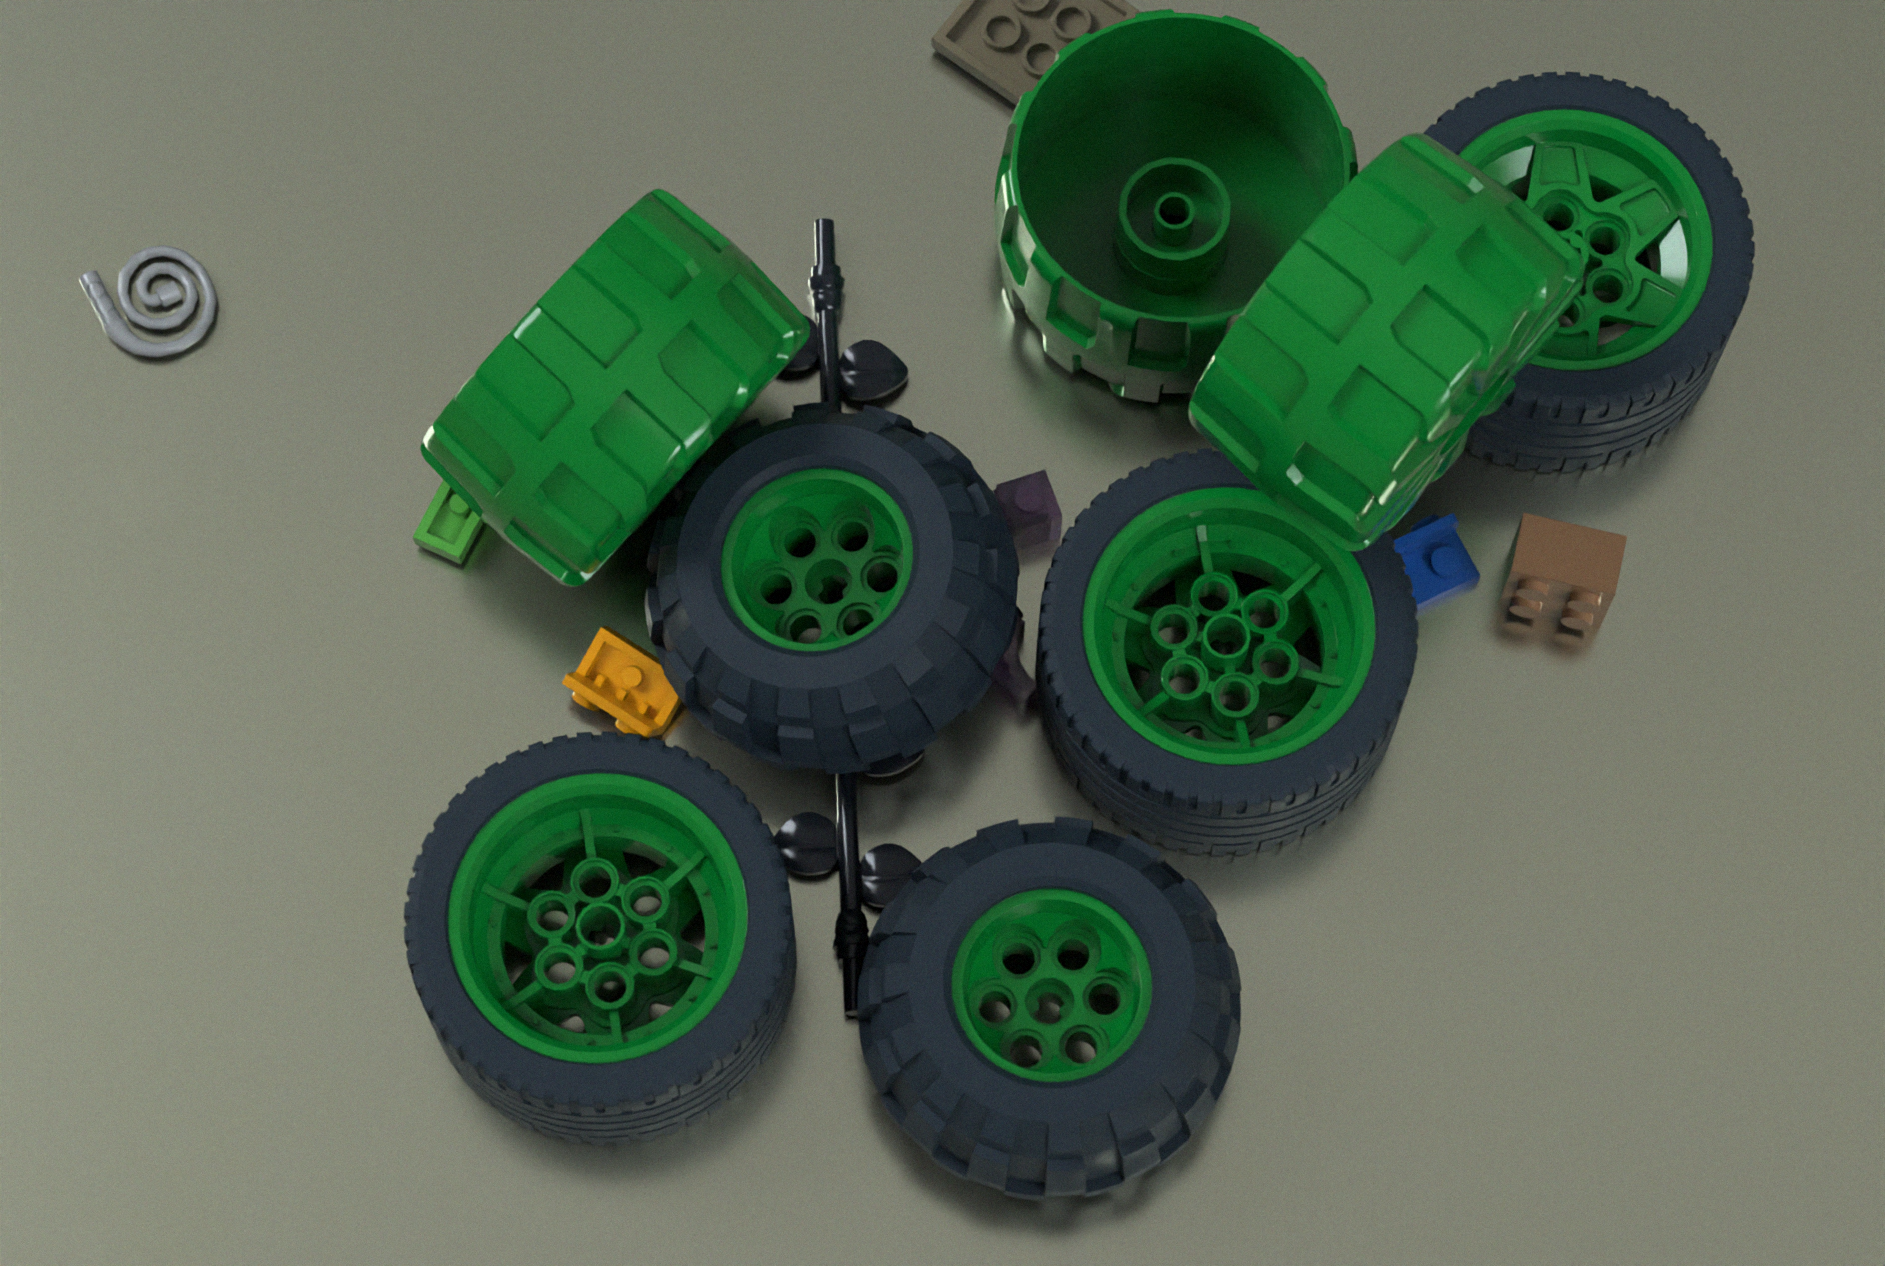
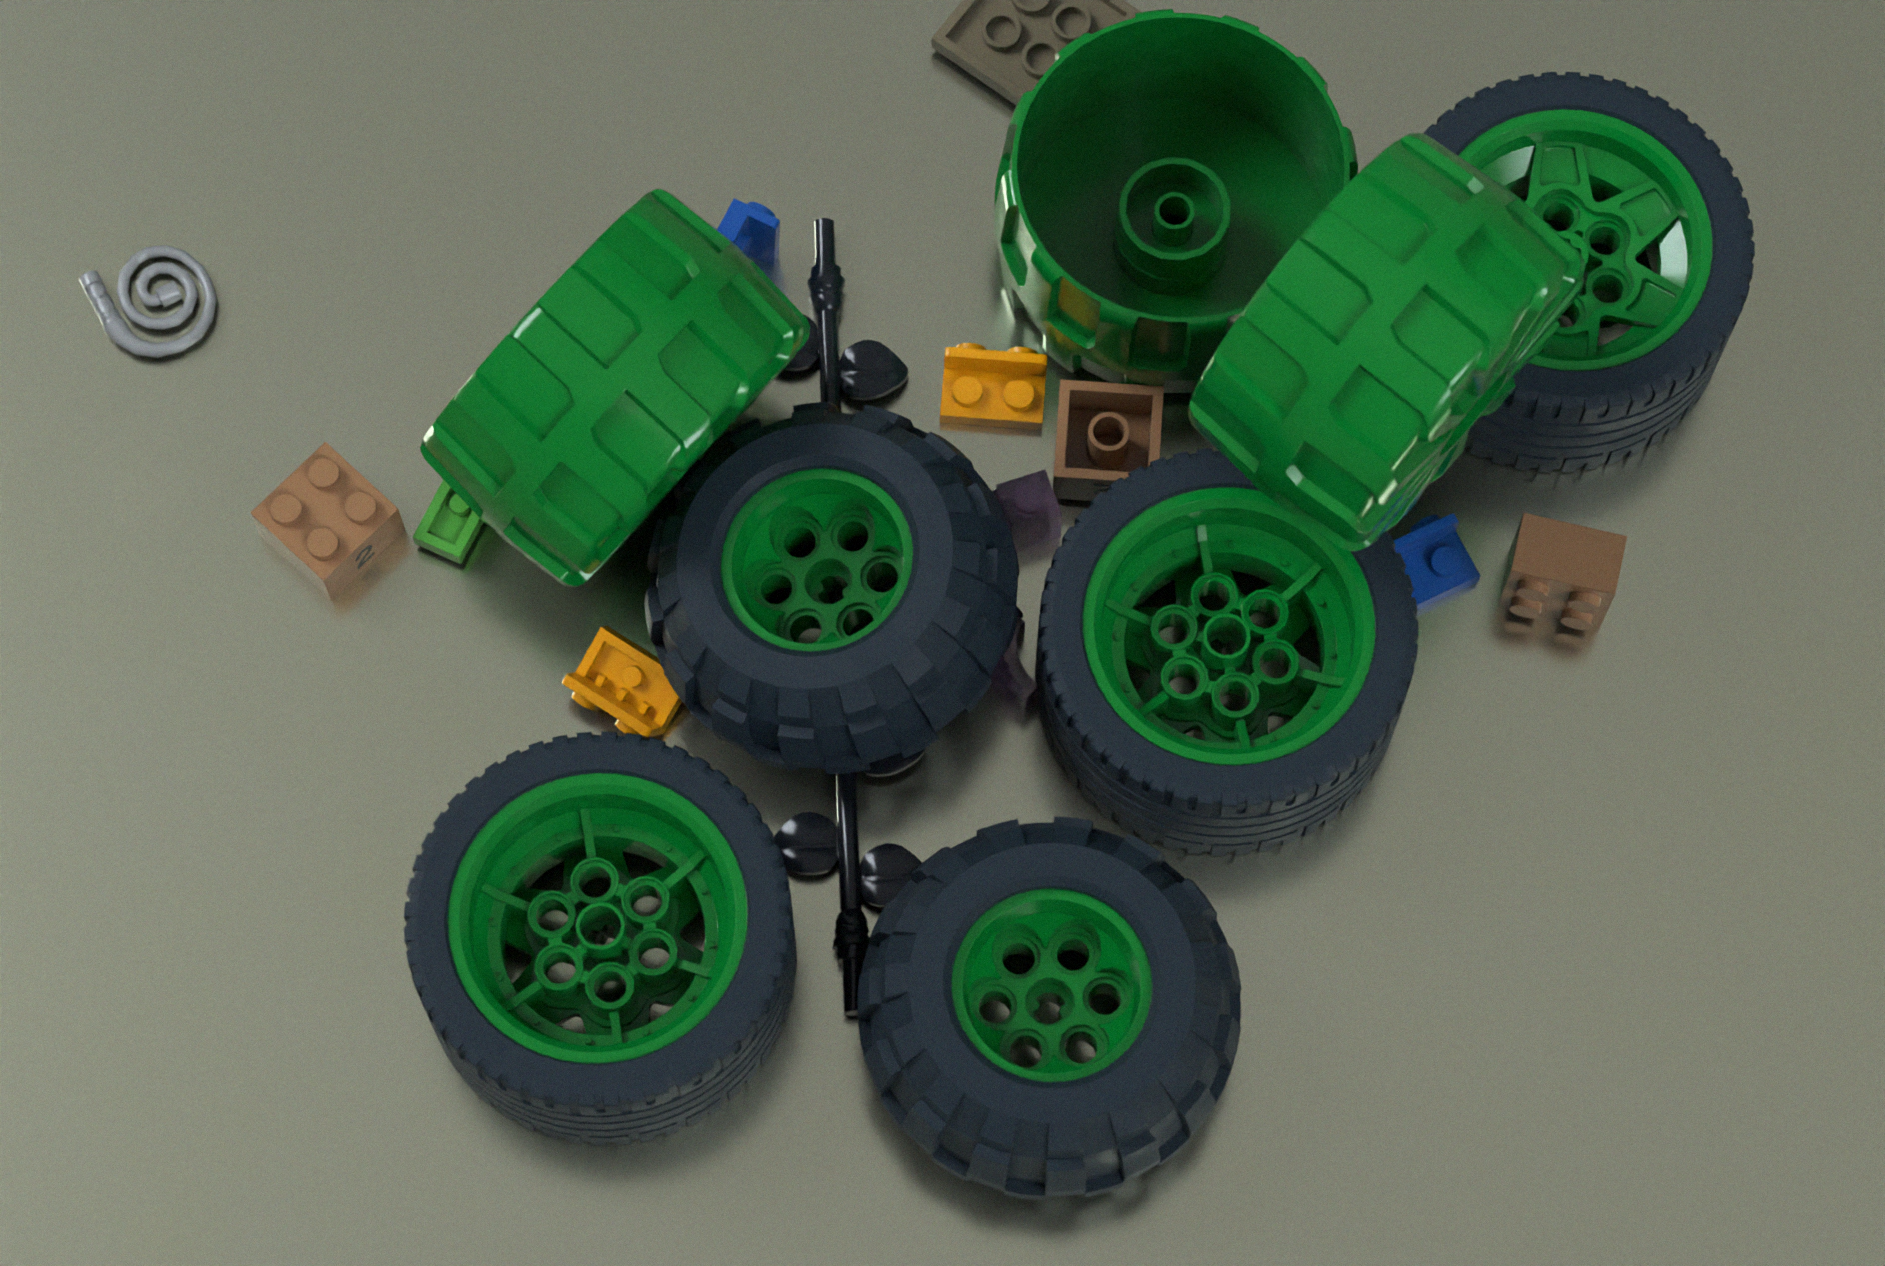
(328, 521): none -> medium nougat brick
(752, 230): none -> blue bracket
(993, 387): none -> light orange bracket
(1104, 435): none -> medium nougat brick

